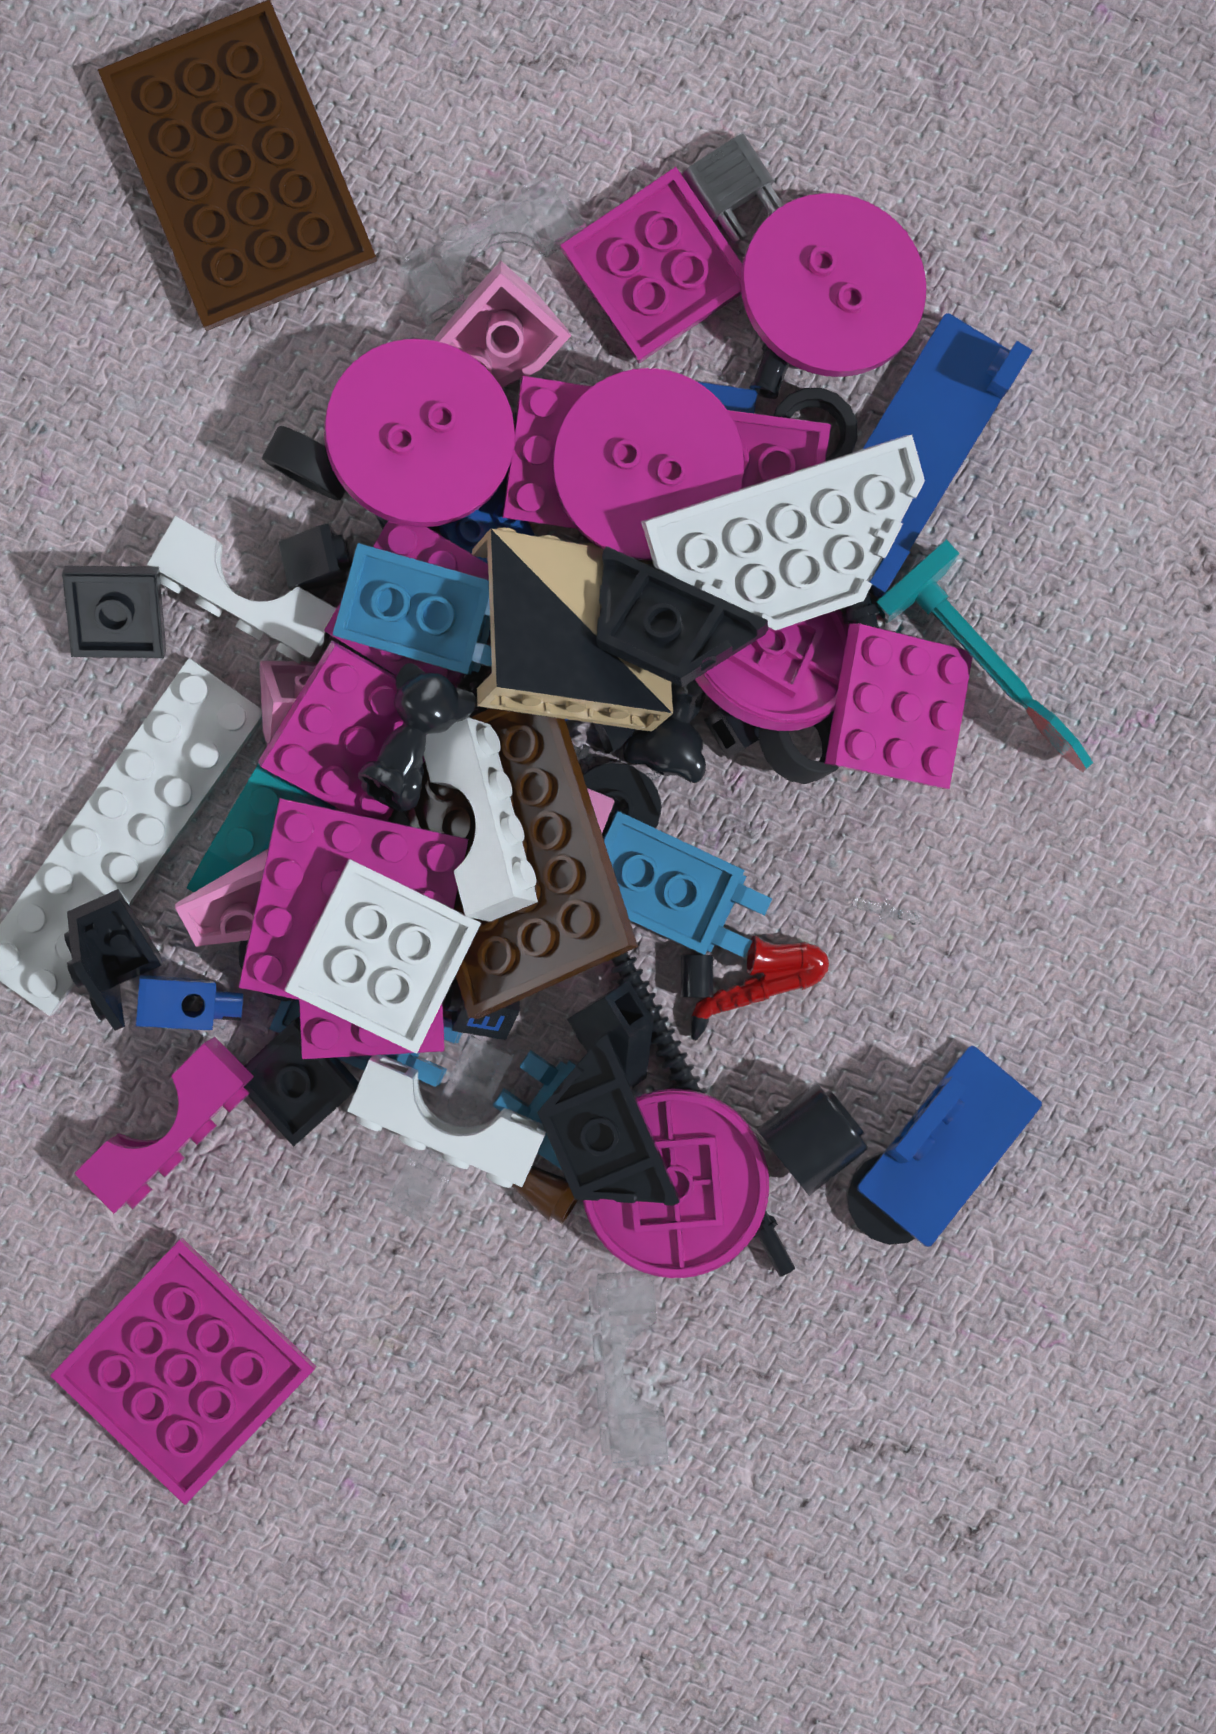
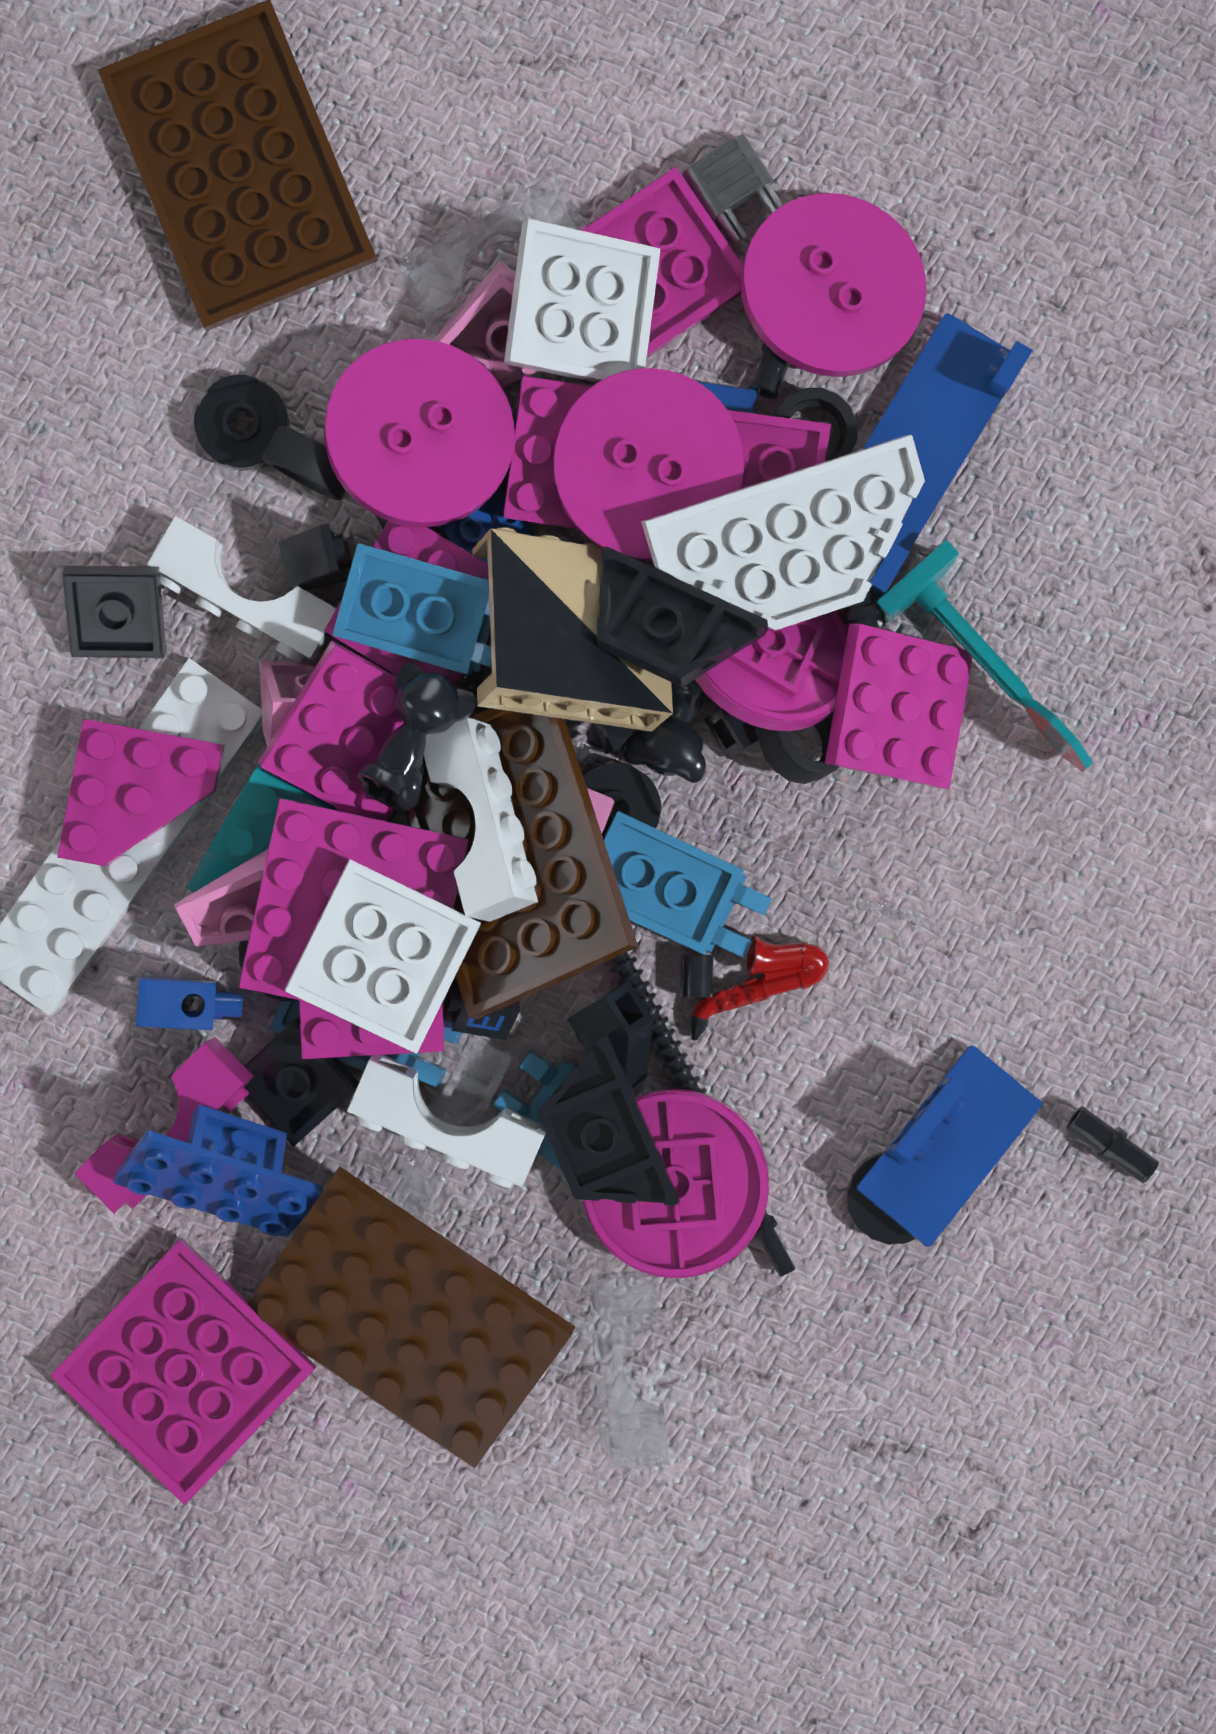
(106, 951): black bracket -> none
(131, 787): none -> dark pink plate
(220, 408): none -> black plate
(223, 1170): none -> blue bracket
(409, 1317): none -> reddish brown plate
(547, 1194): reddish brown cone -> none
(580, 302): none -> white plate
(814, 1137): black piece -> none
(1112, 1144): none -> black pin

